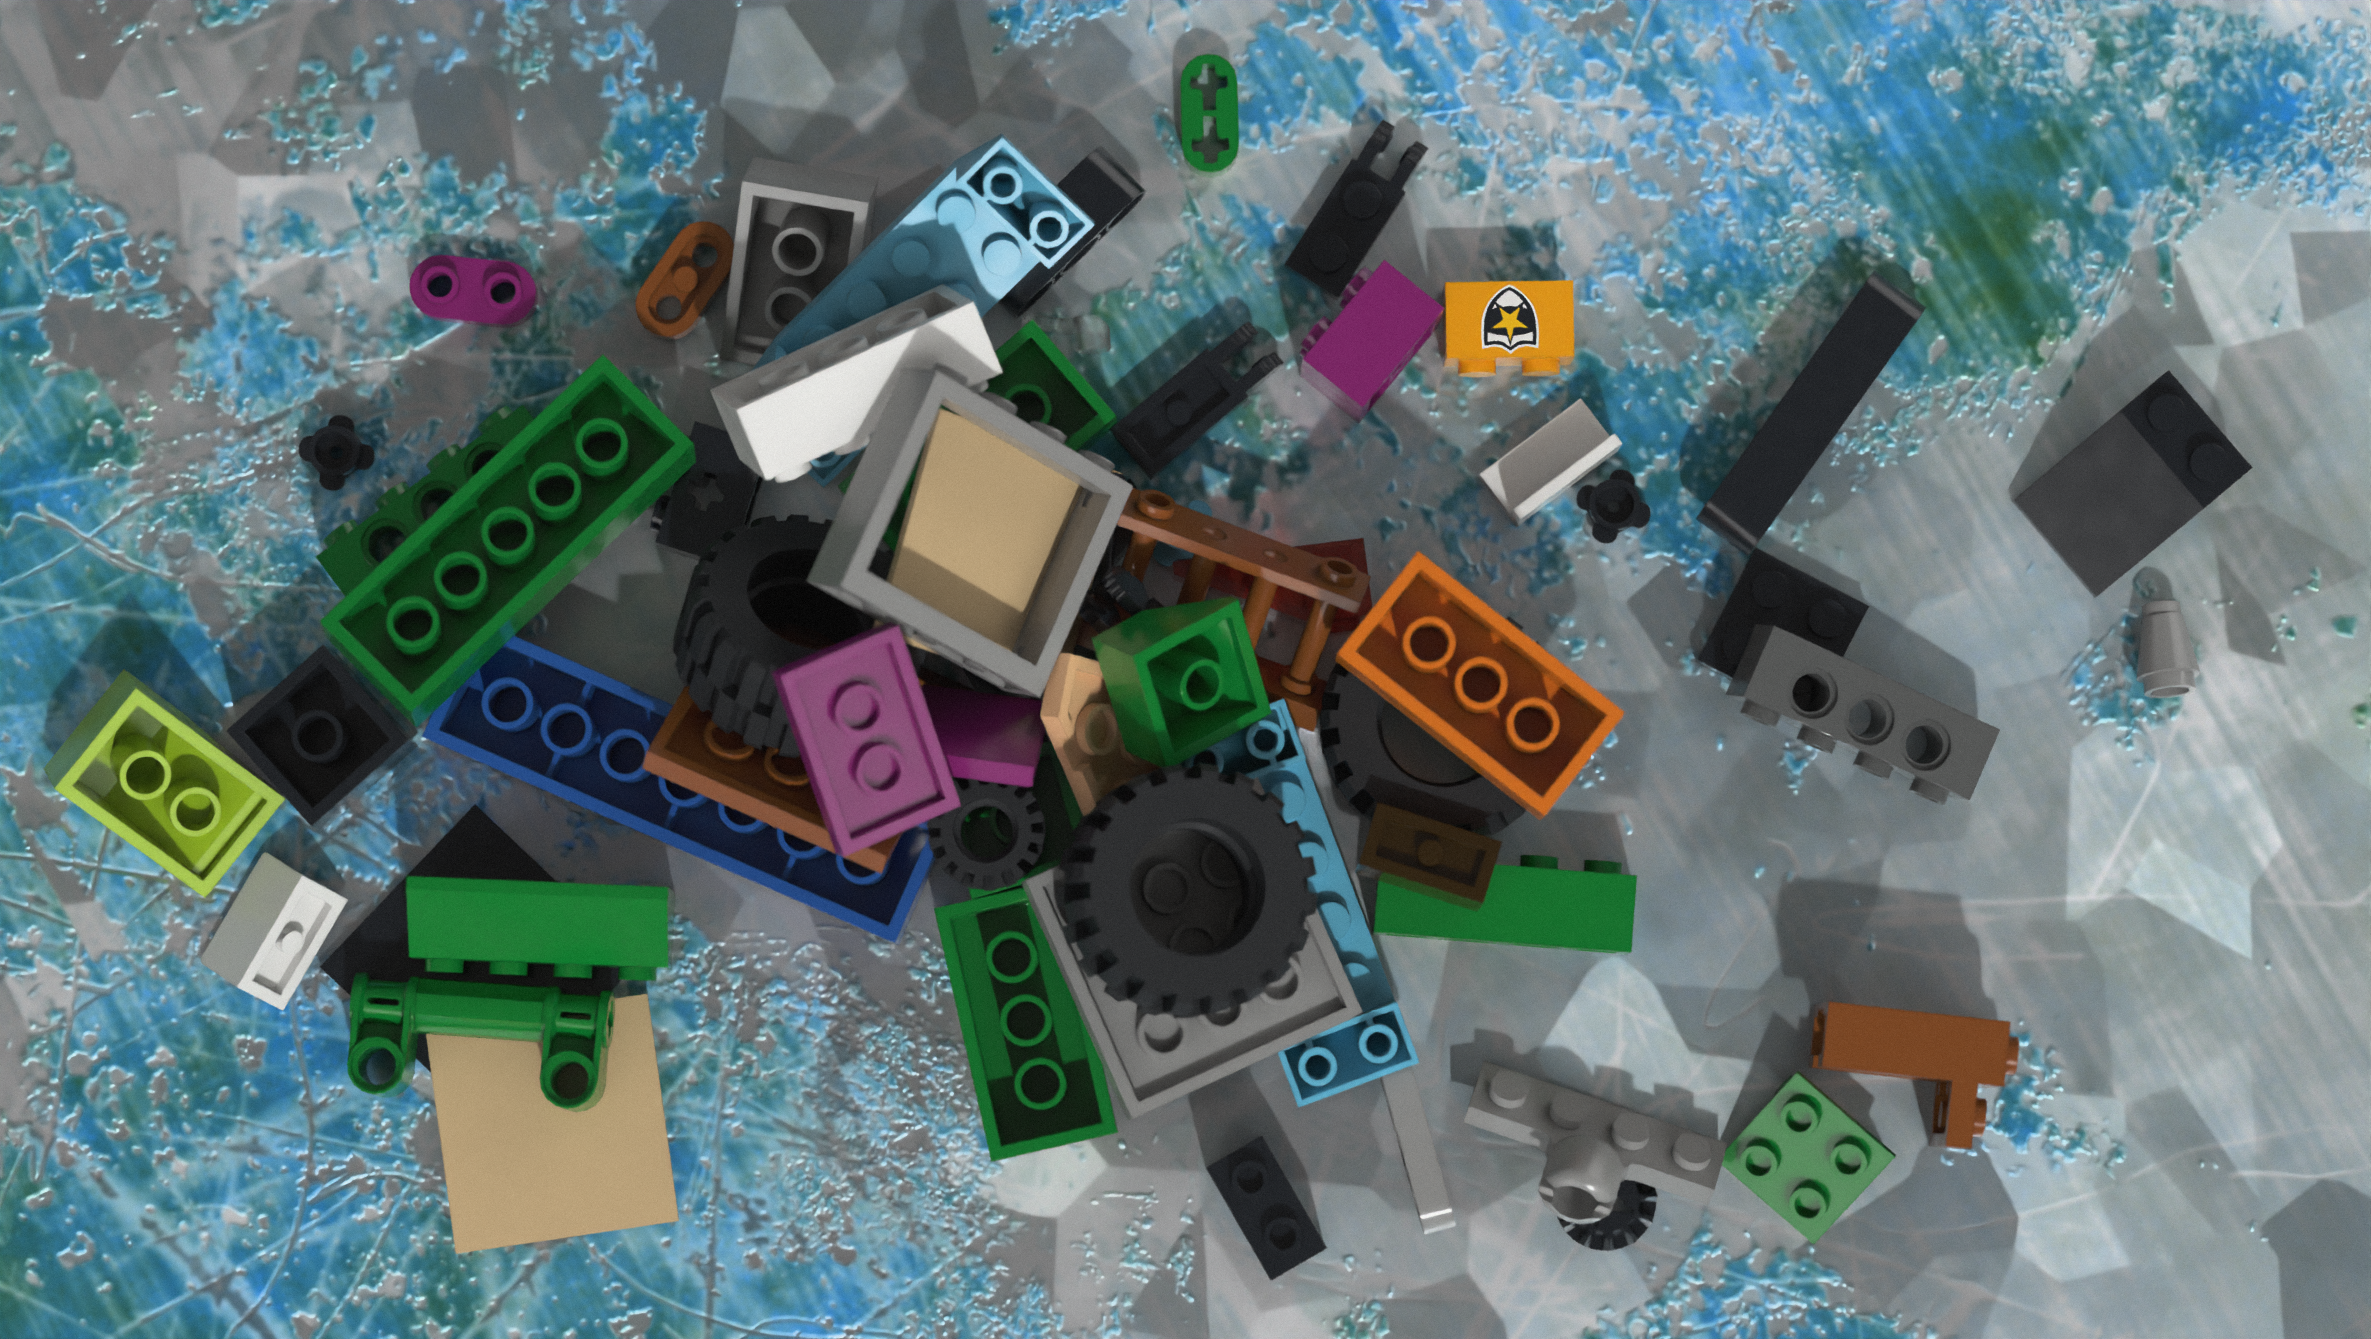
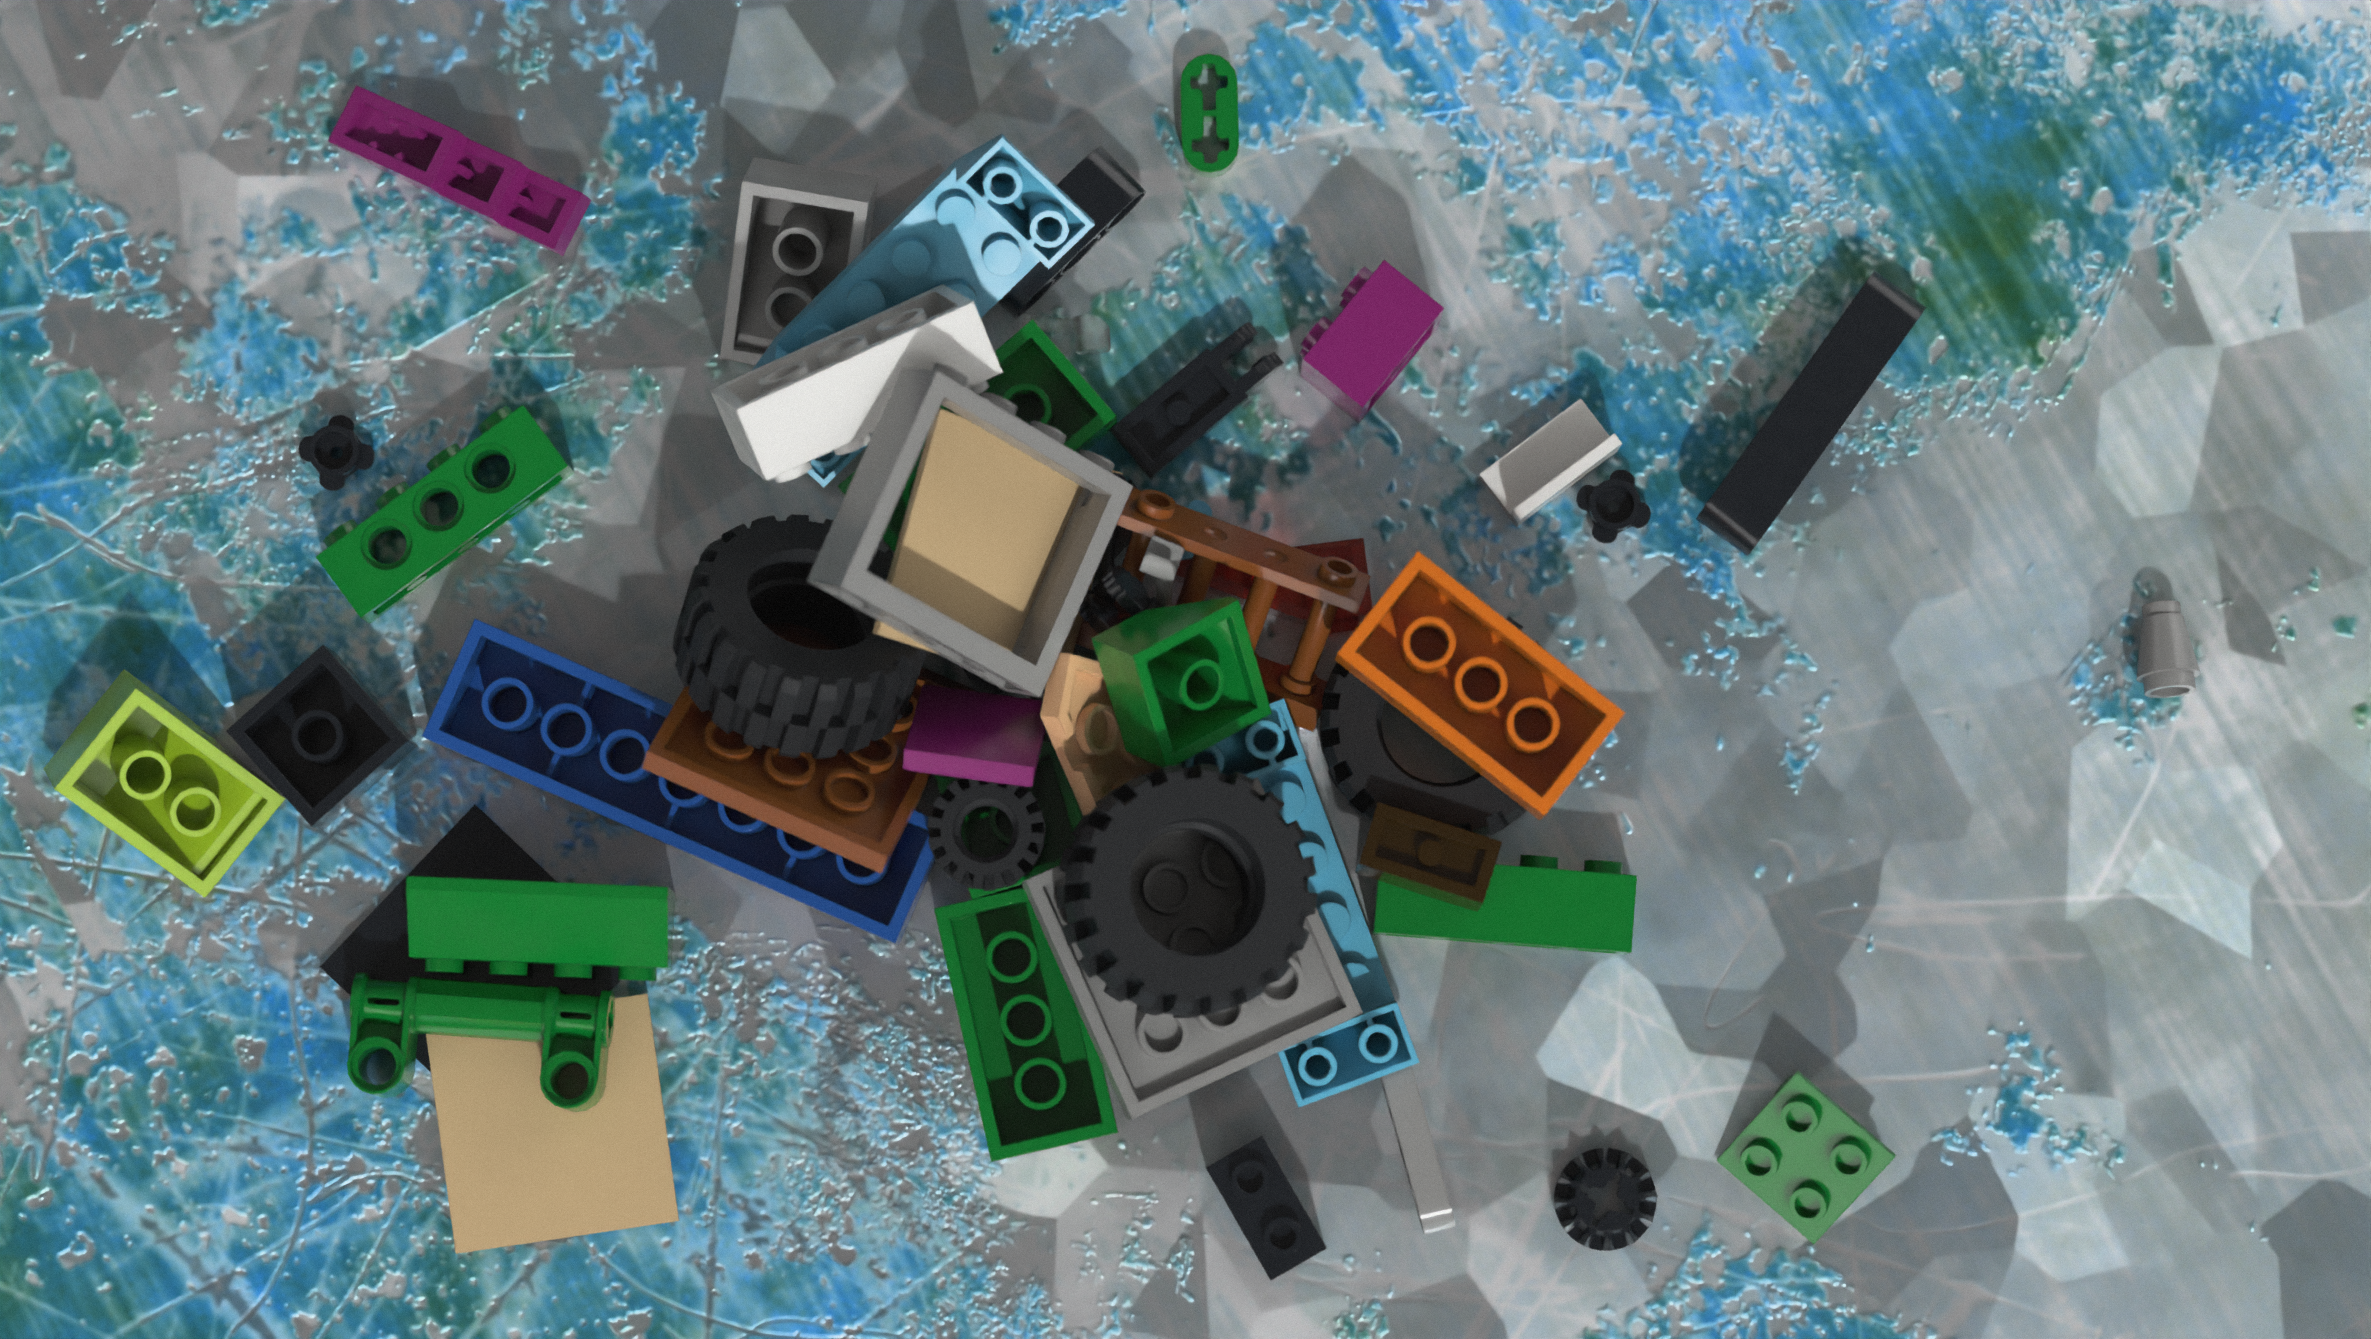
(273, 931): white panel -> none
(459, 170): none -> magenta slope
(472, 291): magenta plate -> none
(509, 540): green brick -> none
(679, 517): black brick -> none
(683, 280): dark orange plate -> none
(866, 738): magenta plate -> none
(1162, 562): none -> light grey hand
(1352, 216): black hinge -> none
(1508, 326): light orange brick -> none
(1592, 1144): light grey plate -> none
(1789, 599): black plate -> none
(1920, 1046): dark orange brick -> none
(1955, 741): dark grey brick -> none
(2132, 484): black slope -> none

